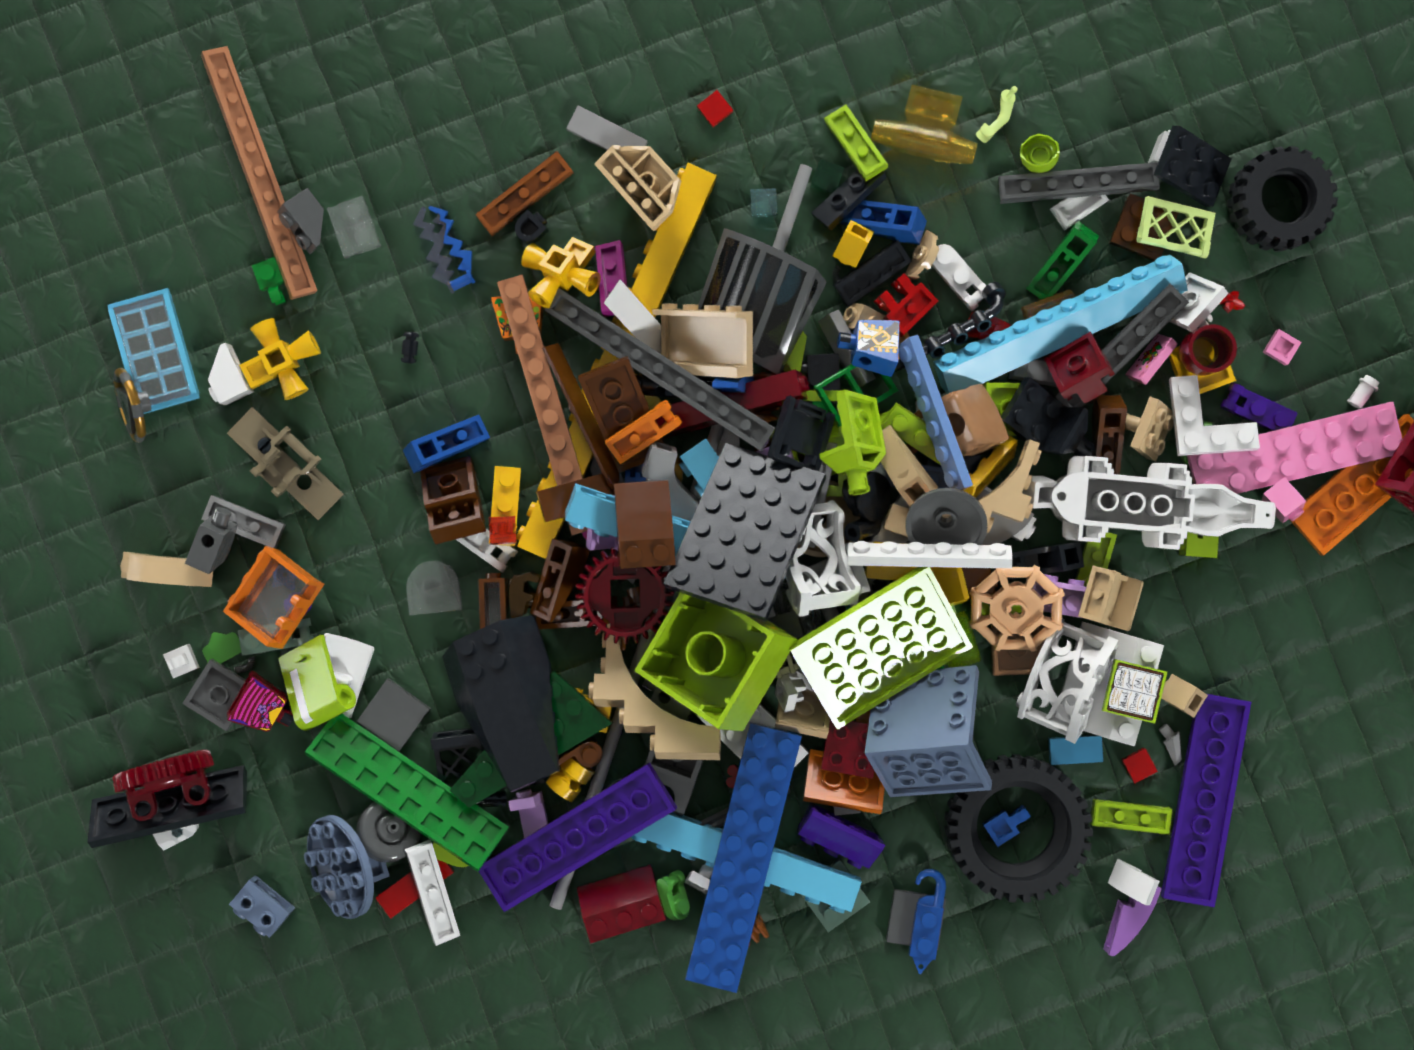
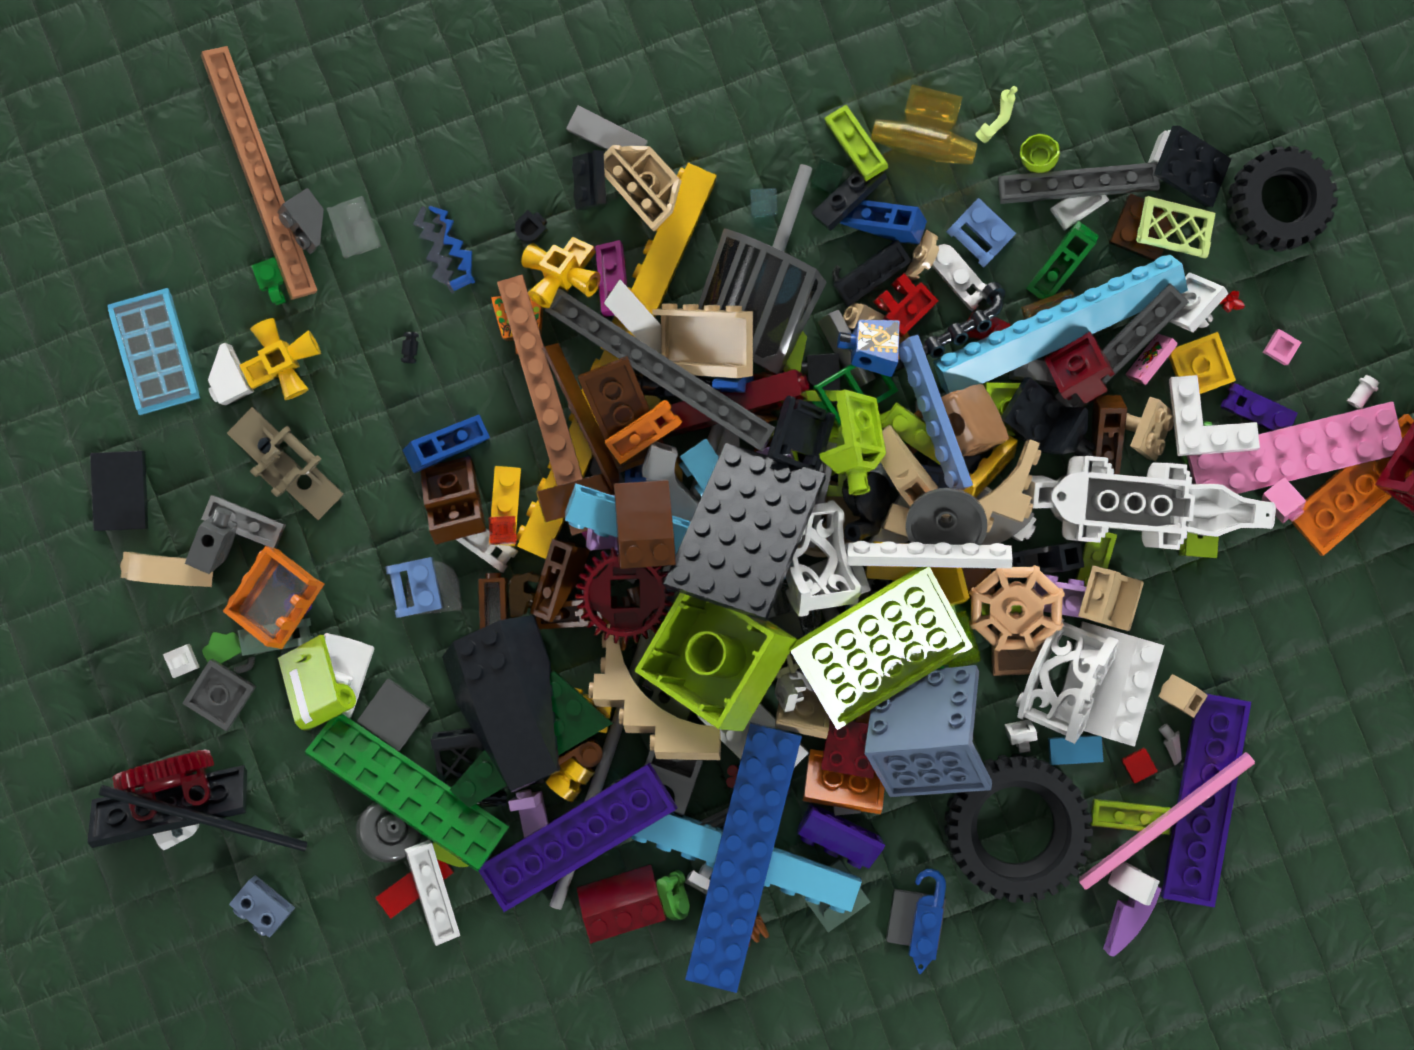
(119, 490): none -> black tile
(131, 404): piece -> none
(202, 818): none -> black piece
(259, 705): torso -> none
(343, 867): sand blue bracket -> none
(422, 583): none -> medium blue plate
(524, 193): dark orange tile -> none
(589, 180): none -> black plate
(715, 108): red tile -> none
(853, 244): yellow brick -> none
(986, 226): none -> medium blue plate
(1003, 827): blue plate -> none
(1021, 734): none -> white tile
(1134, 691): tile -> none
(1166, 820): none -> bright pink tile
(1223, 345): dark red piece -> none

